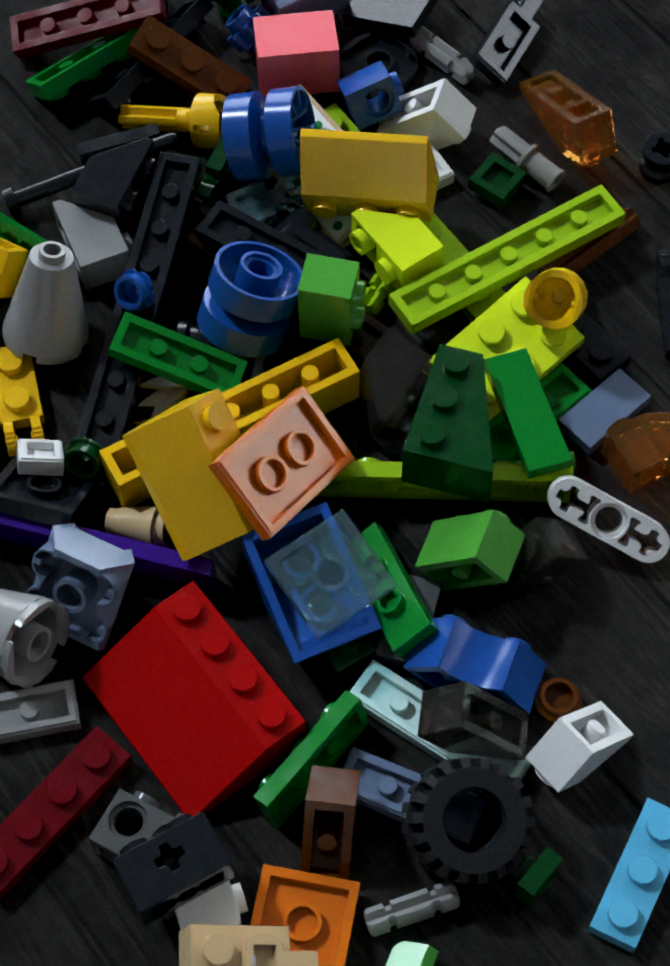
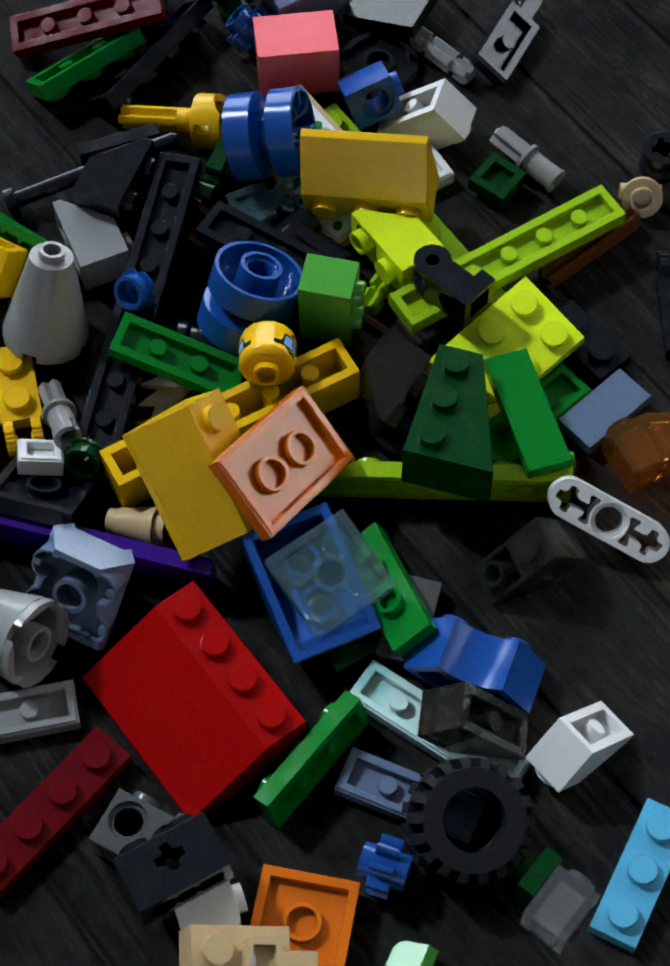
(59, 413): none -> light grey axle
(184, 61): reddish brown plate -> none
(267, 351): none -> yellow head
(330, 821): reddish brown slope -> none
(384, 866): none -> blue gear
(411, 908): light grey axle -> none
(450, 285): none -> black leg
(470, 550): bright green brick -> none
(555, 298): yellow piece -> none
(556, 699): reddish brown plate -> none
(560, 908): none -> clear brick
(572, 117): clear orange slope -> none
(641, 195): none -> tan plate

